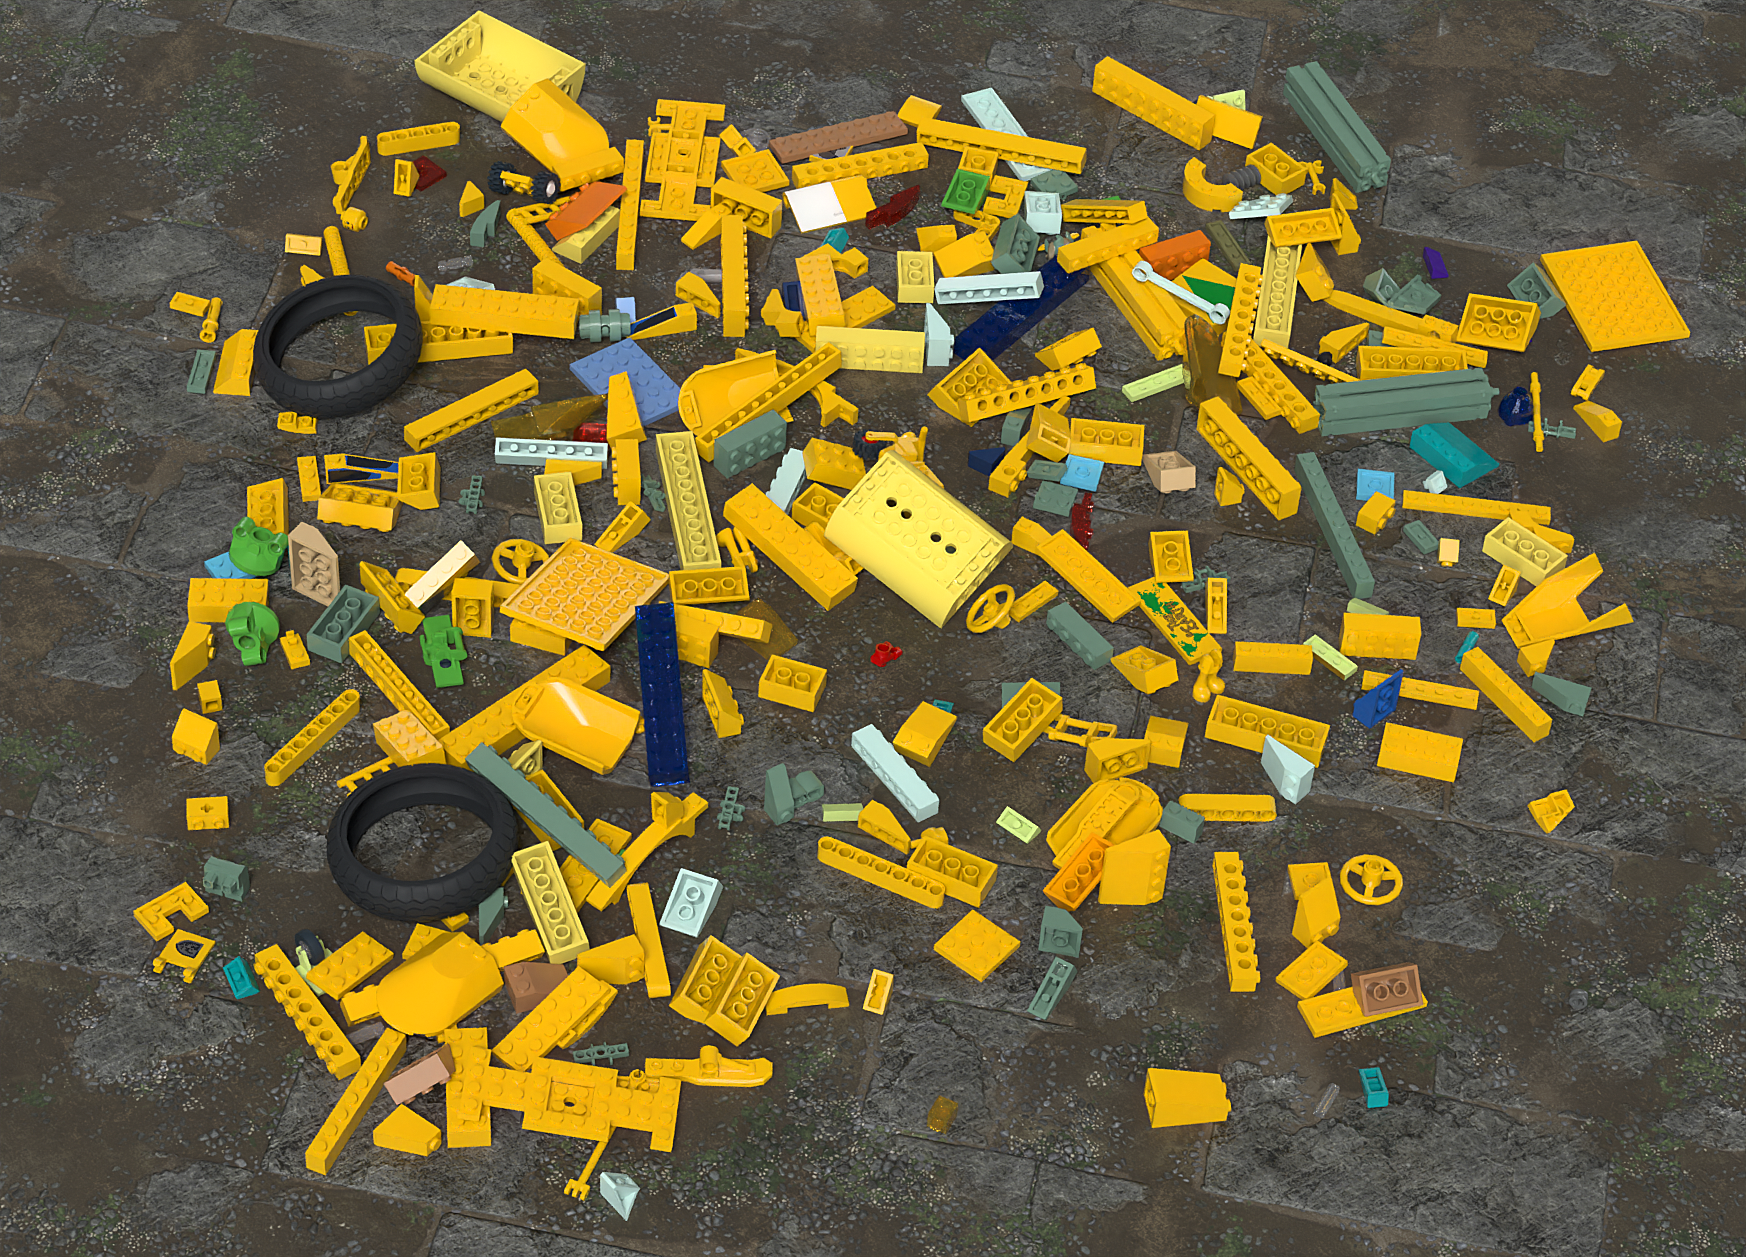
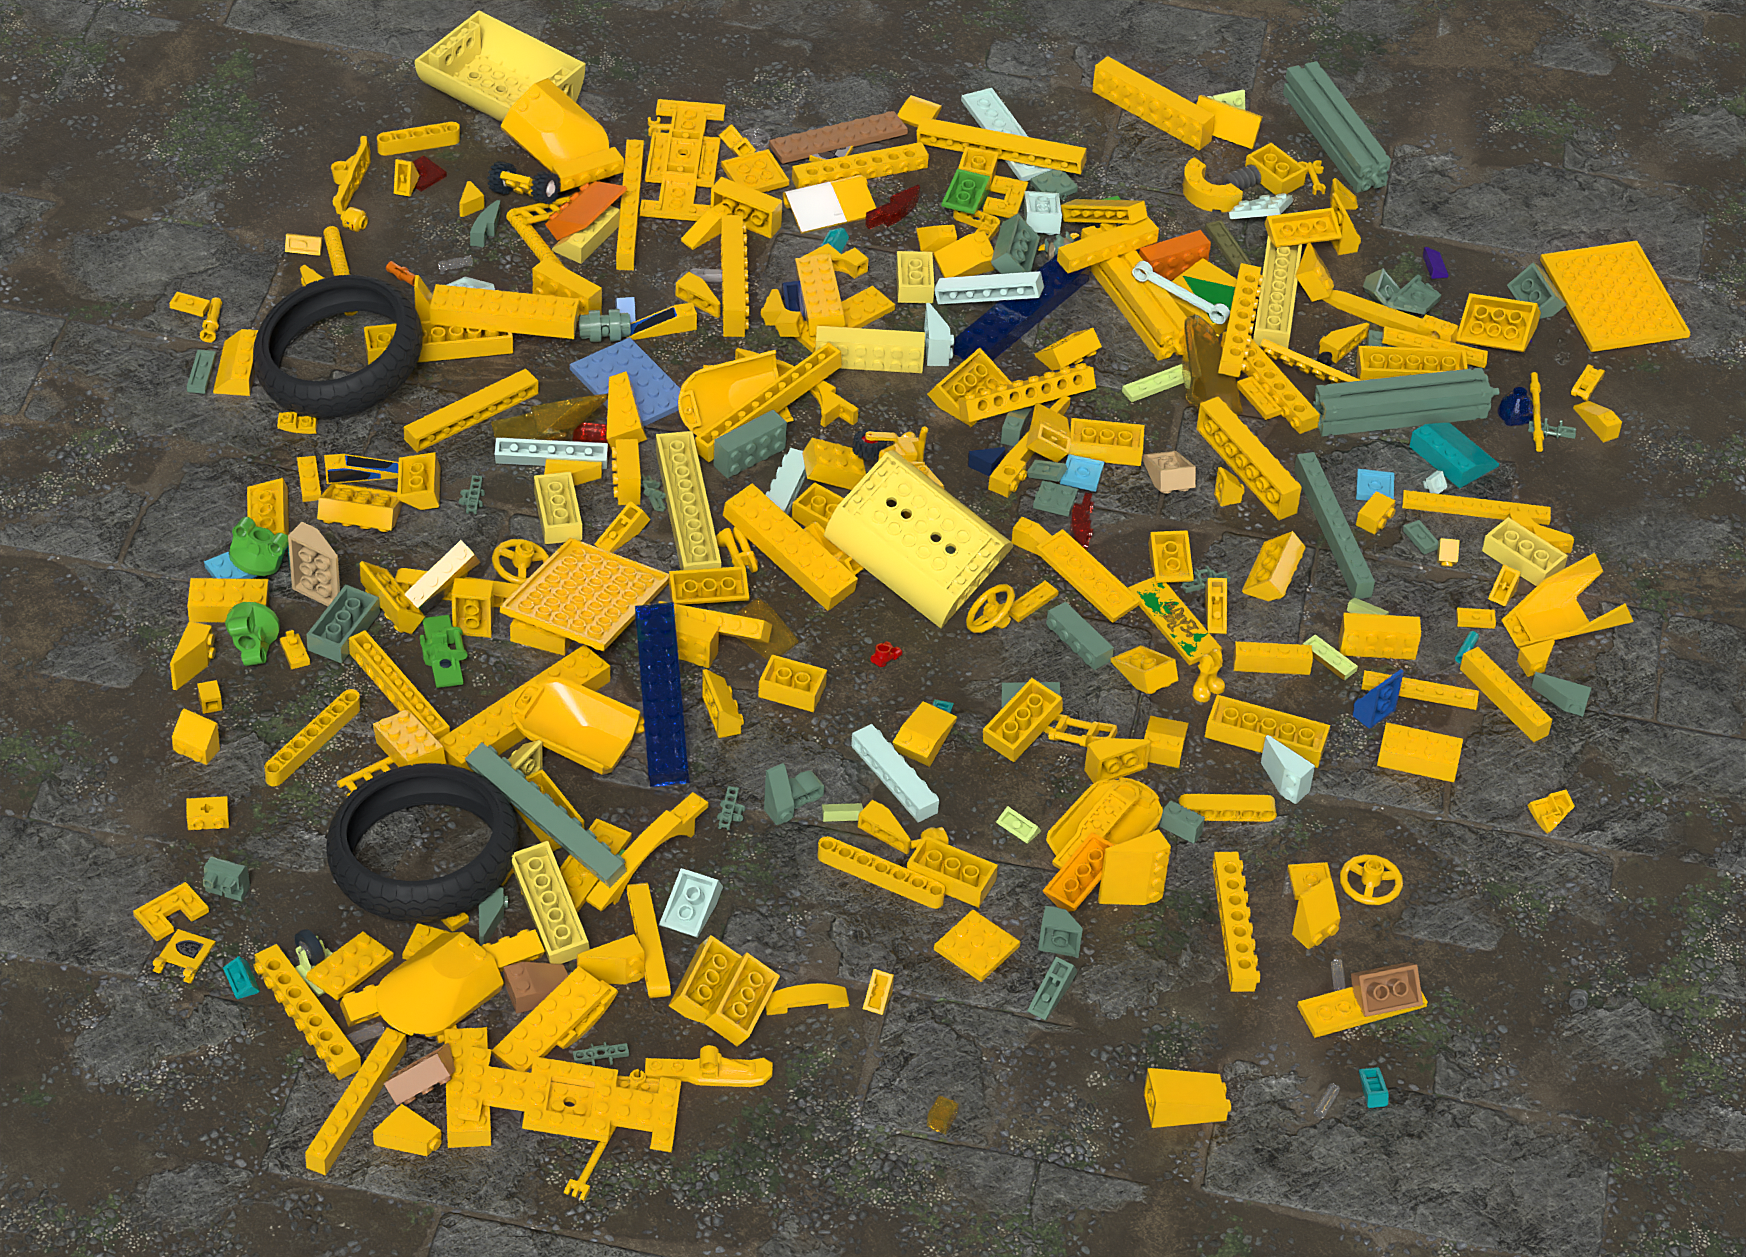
(619, 1191): light aqua slope -> none
(666, 809): yellow slope -> none
(1274, 567): none -> yellow slope
(1311, 971): yellow tile -> none

